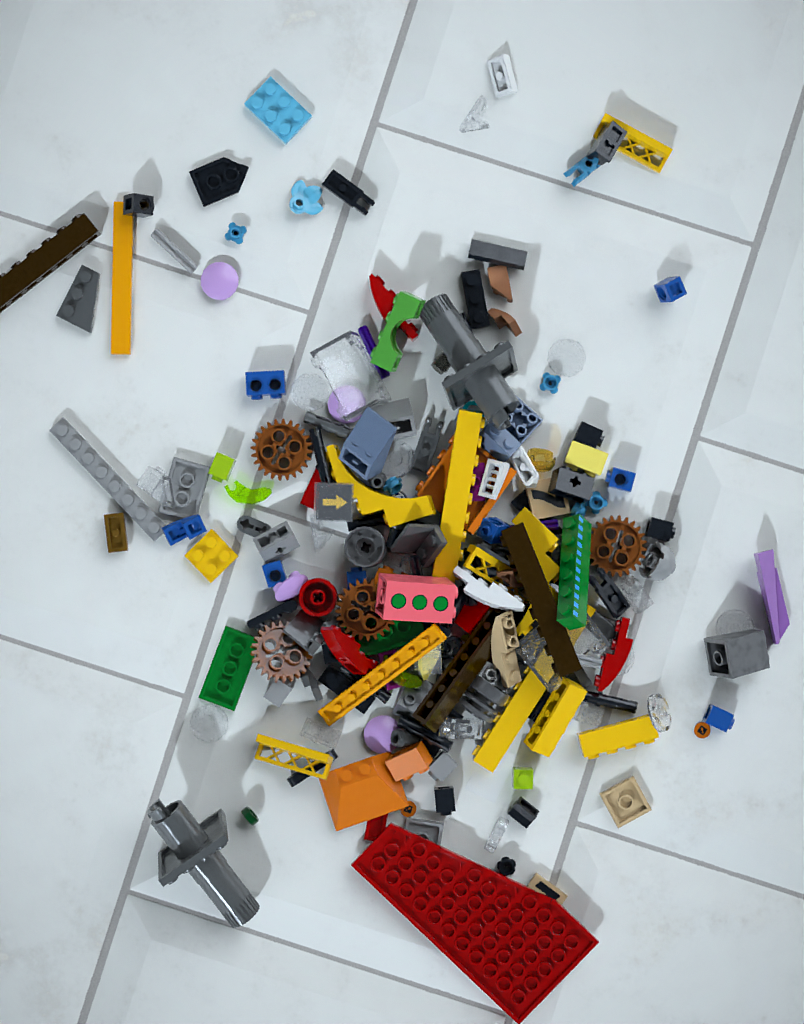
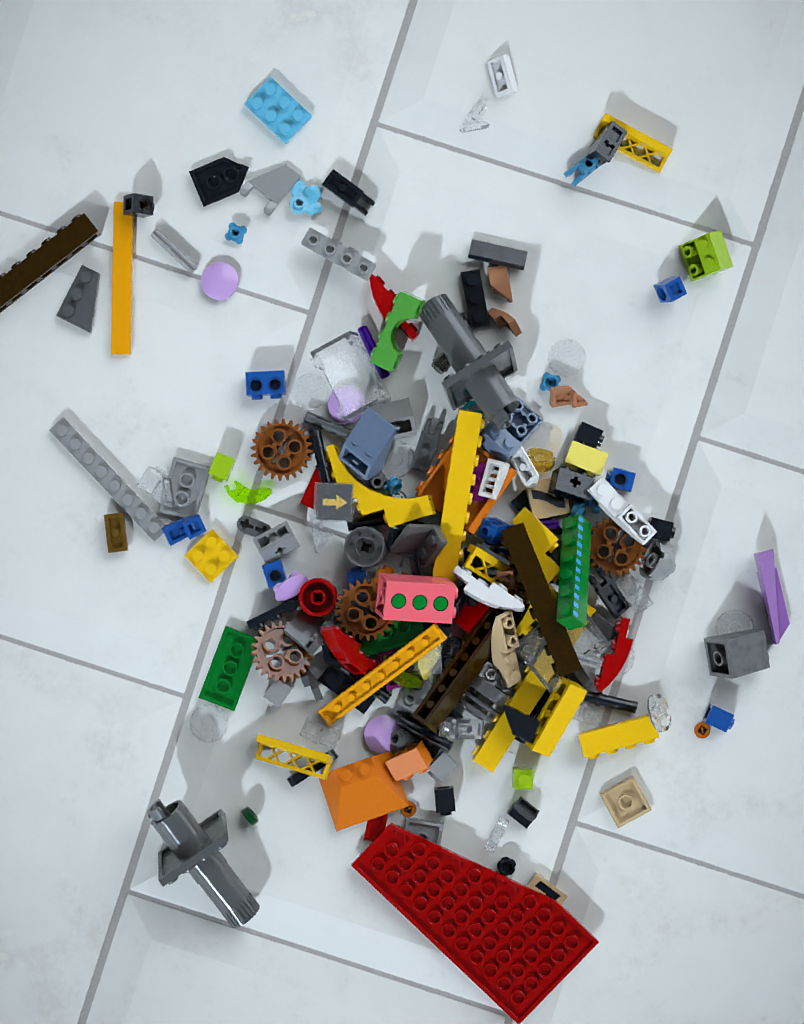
(273, 185): none -> light grey flag
(335, 252): none -> light grey bracket
(521, 724): none -> black slope
(565, 396): none -> nougat slope
(621, 512): none -> white slope
(706, 255): none -> lime slope

